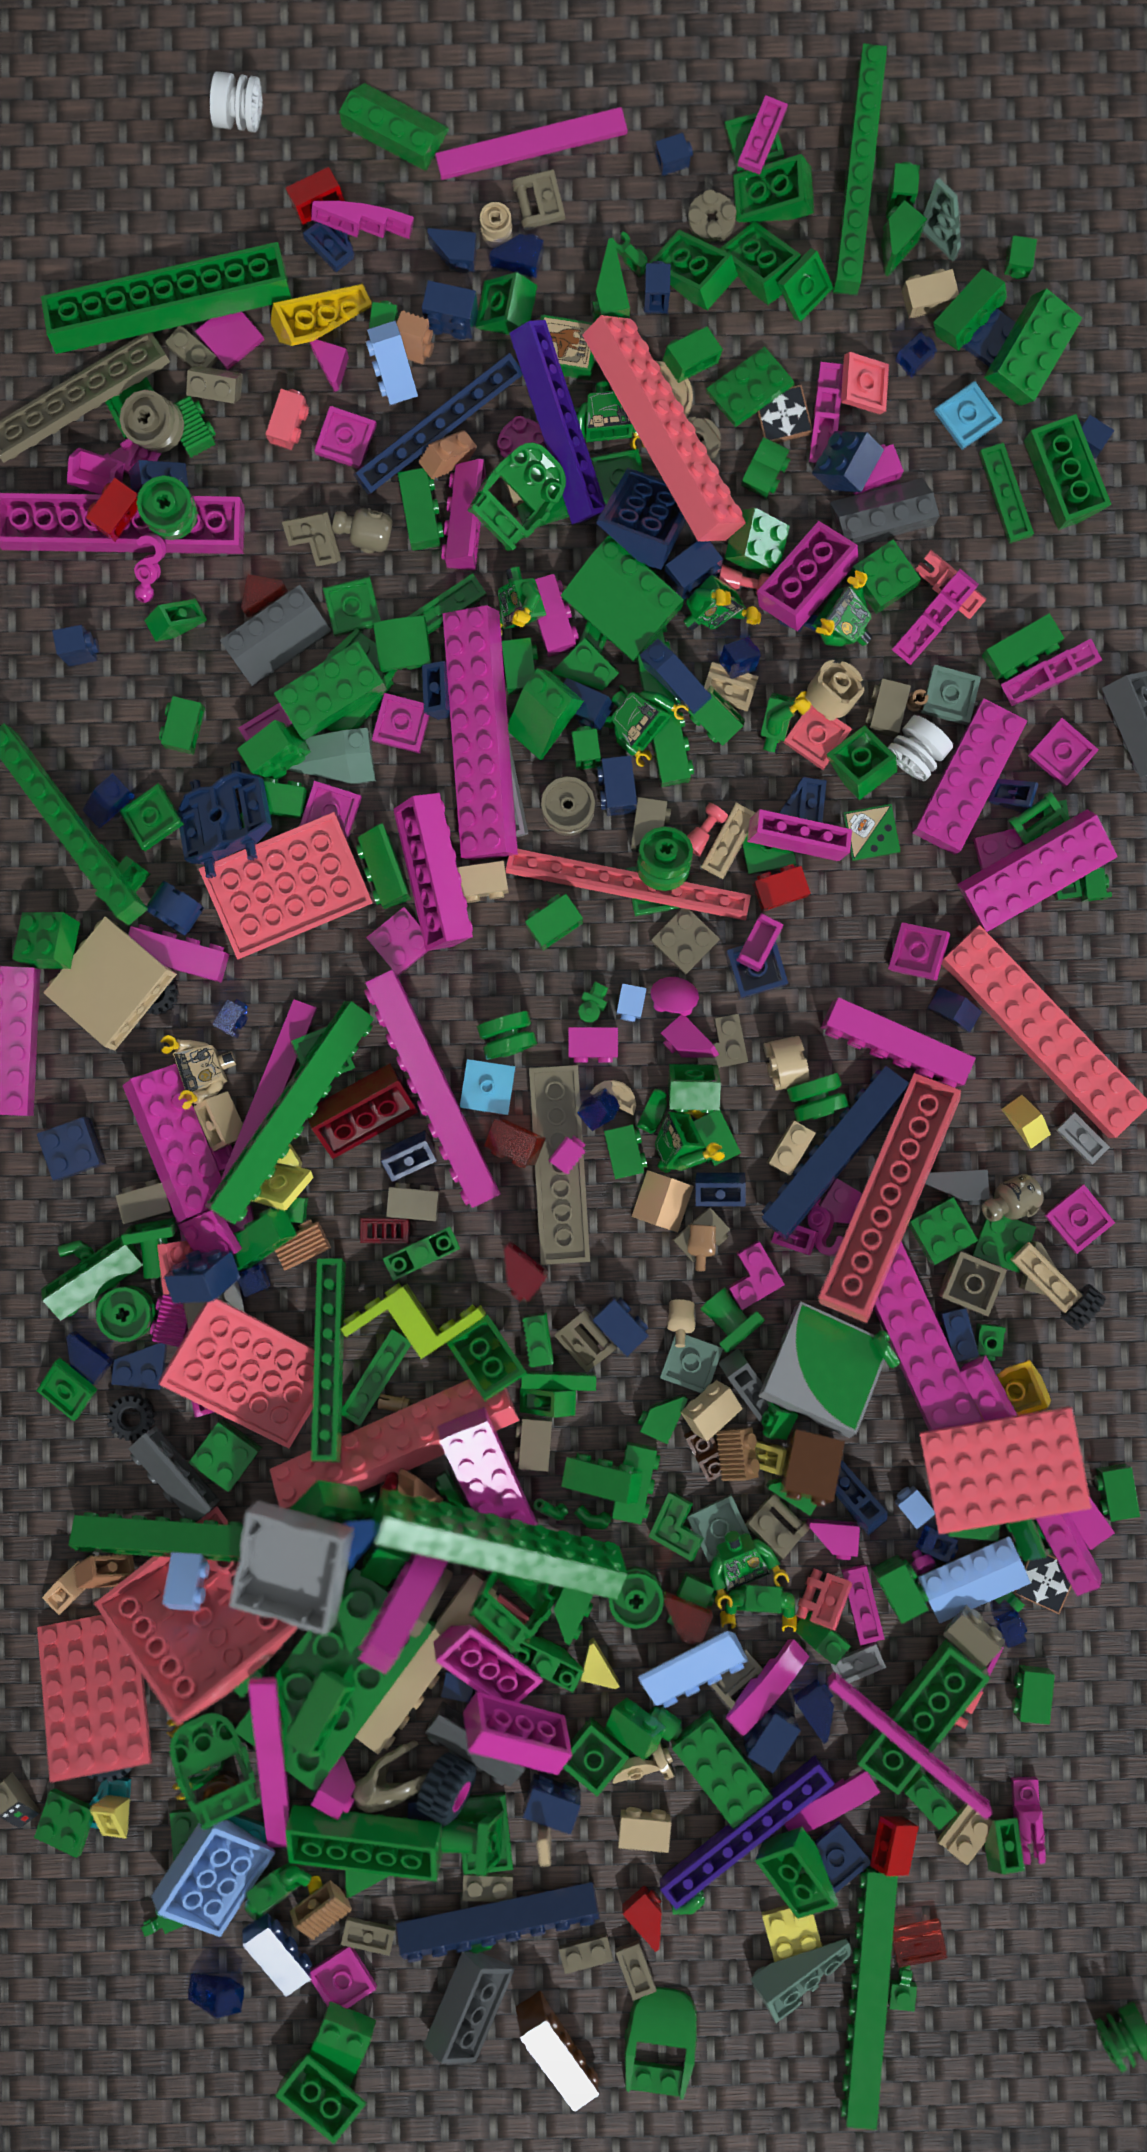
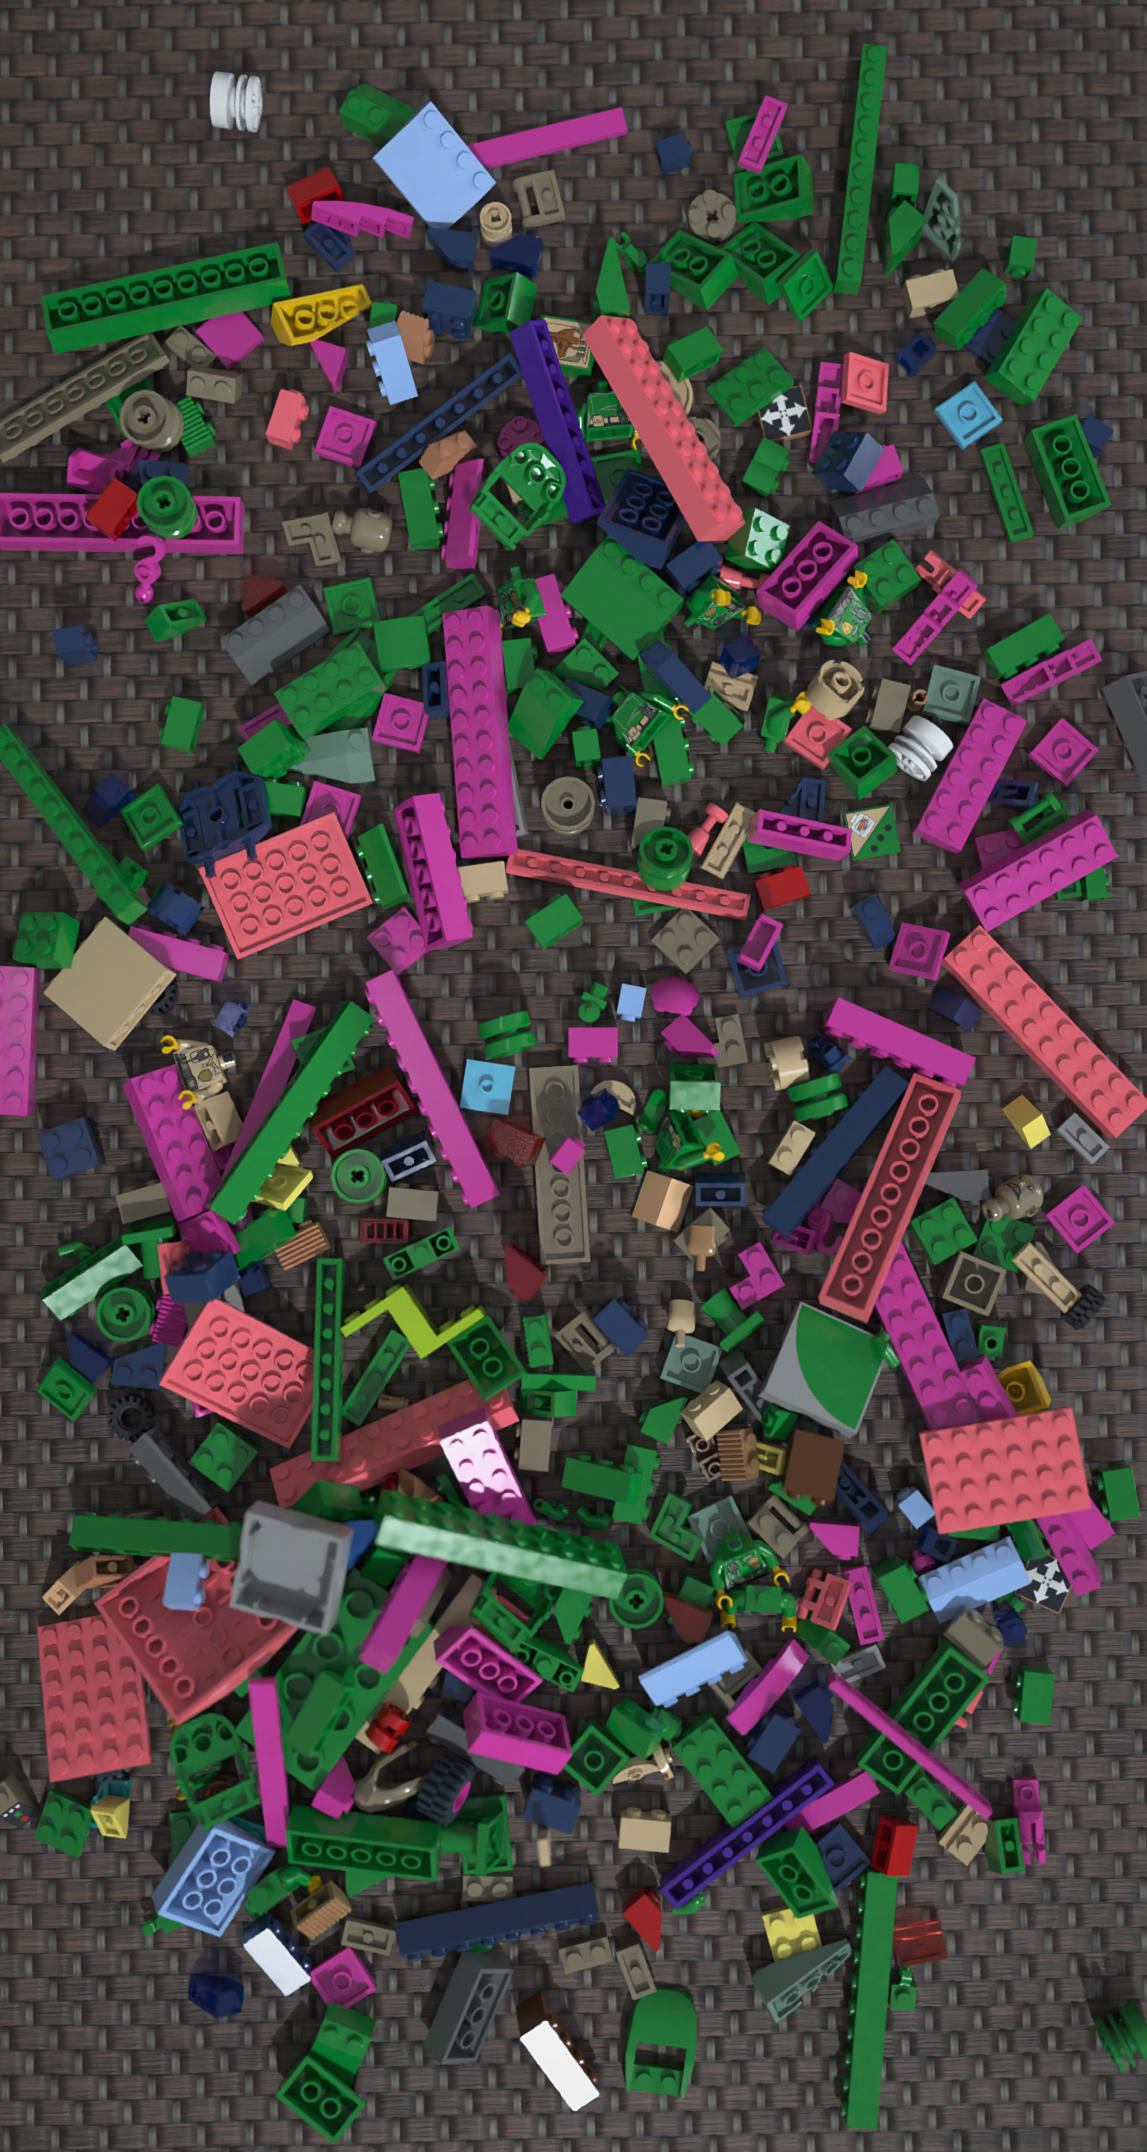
(345, 1180): none -> green wheel
(385, 1730): none -> red wheel
(434, 168): none -> light blue slope
(828, 1053): none -> dark blue hips
(873, 922): none -> dark blue slope

